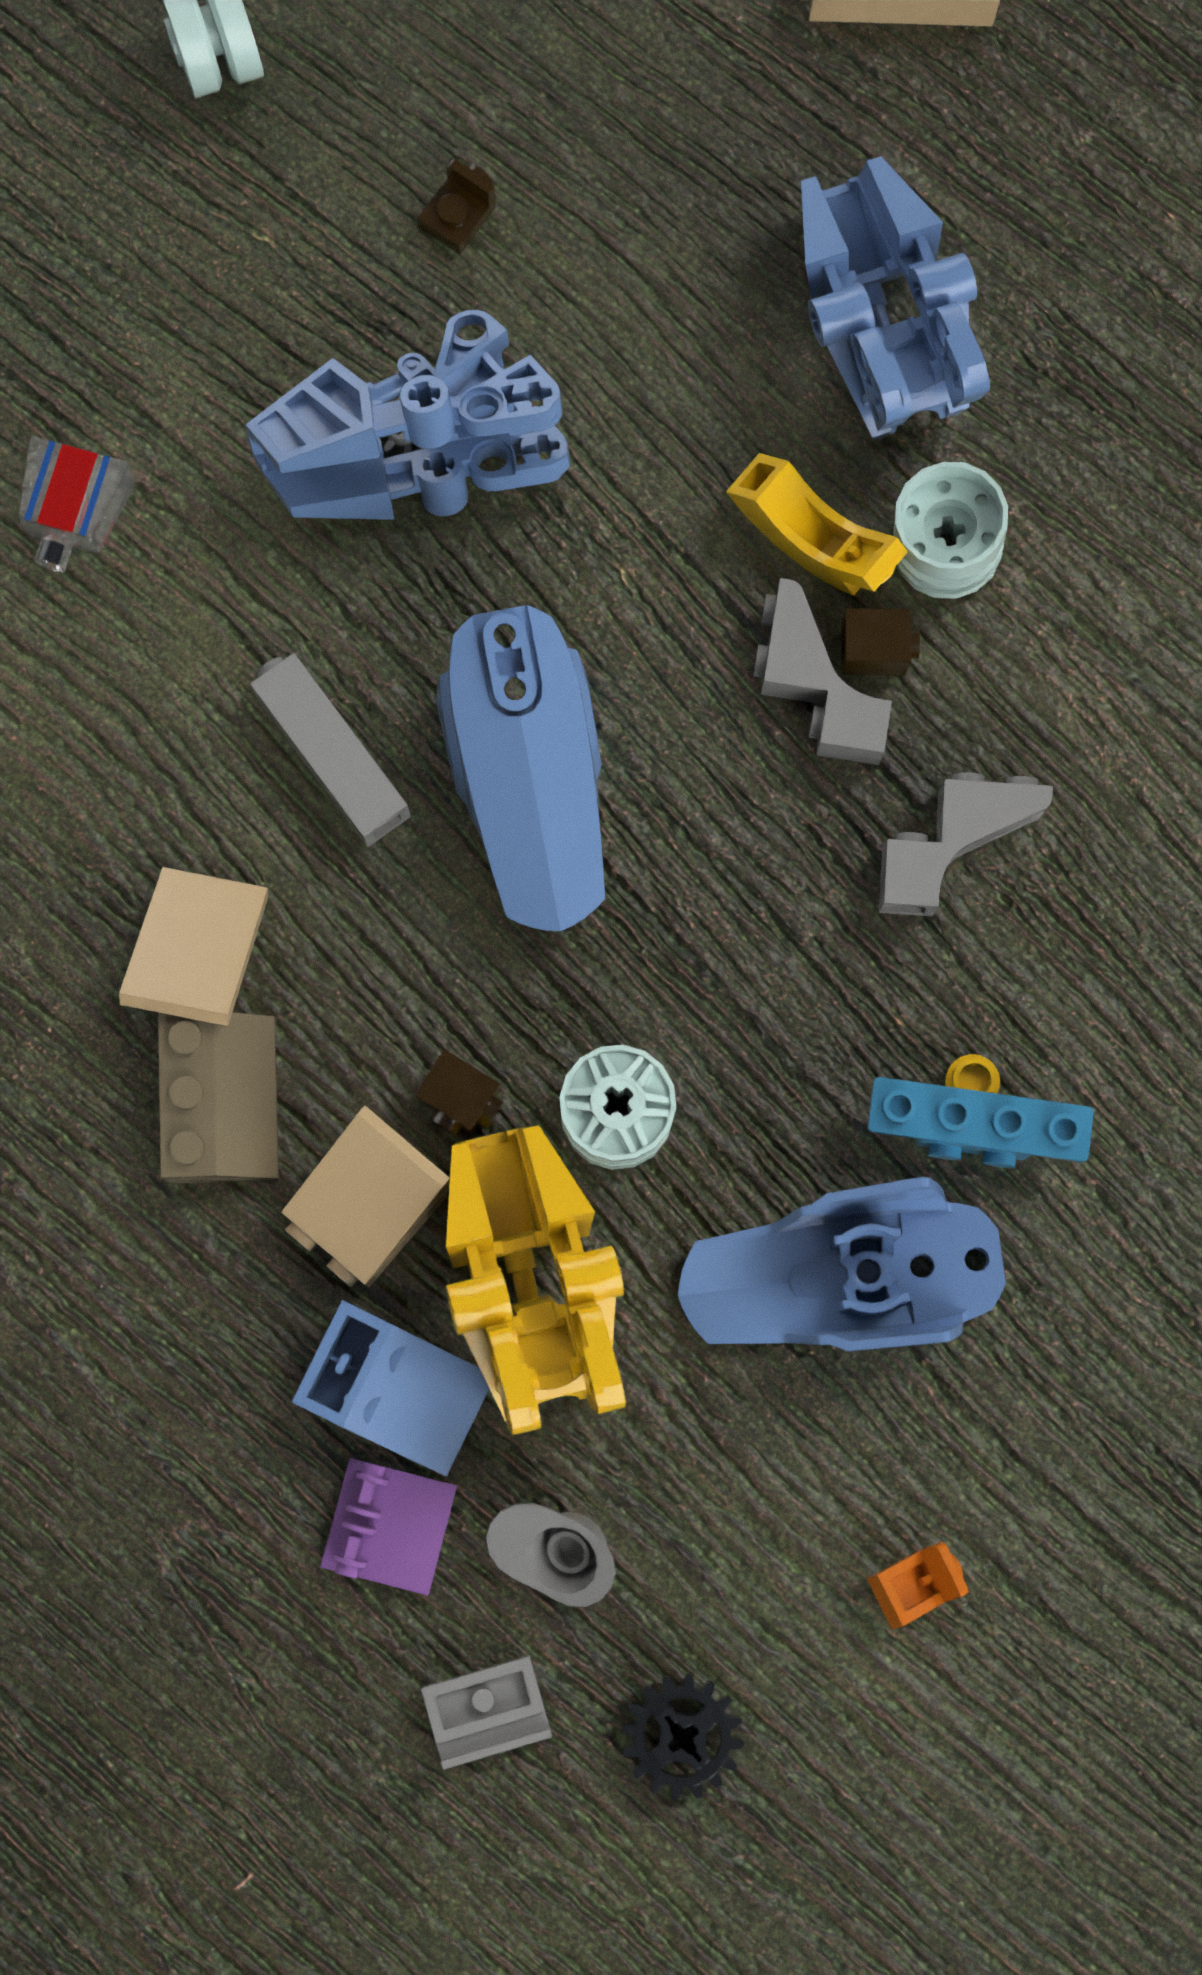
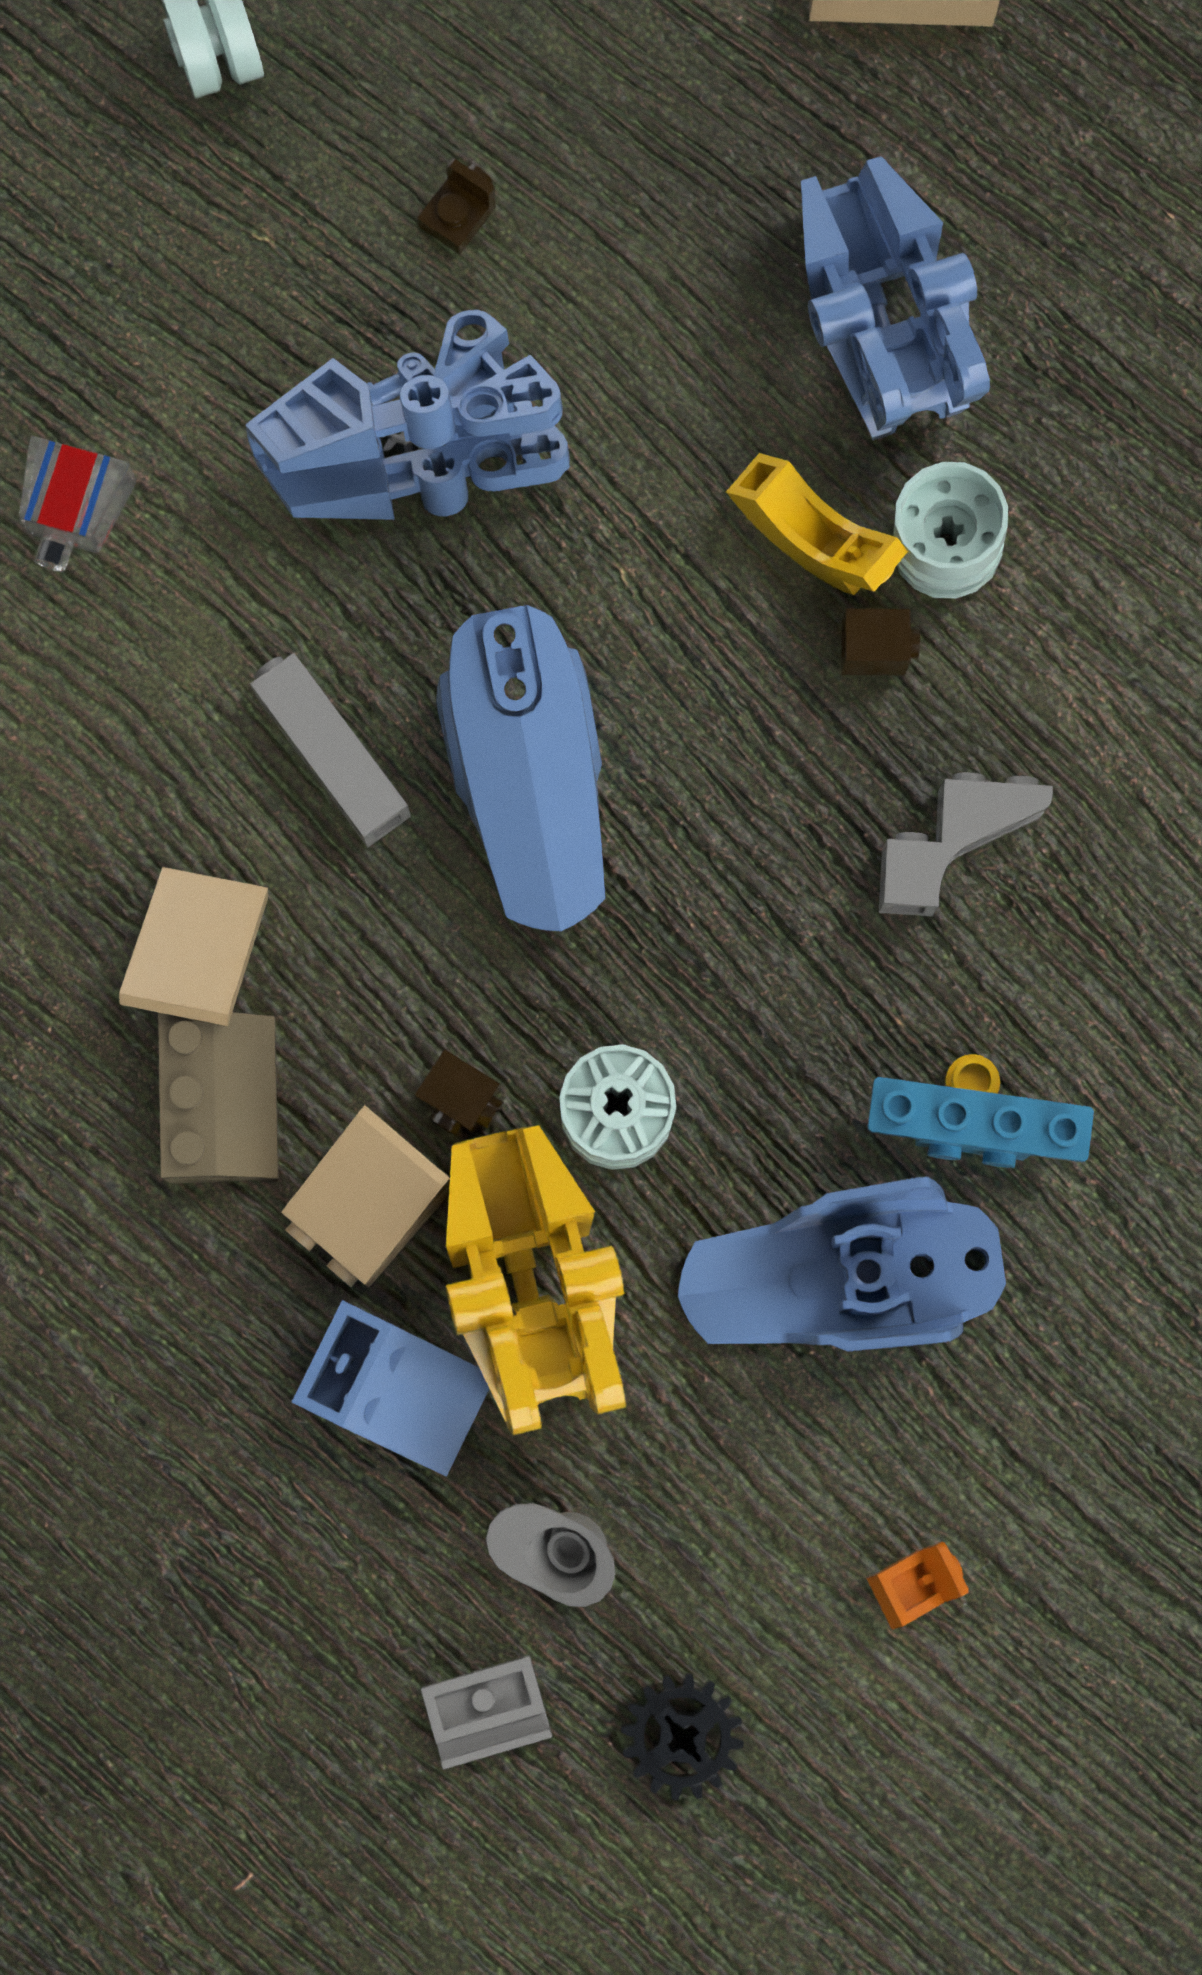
(388, 1526): medium lavender hinge -> none
(799, 669): light grey arch -> none

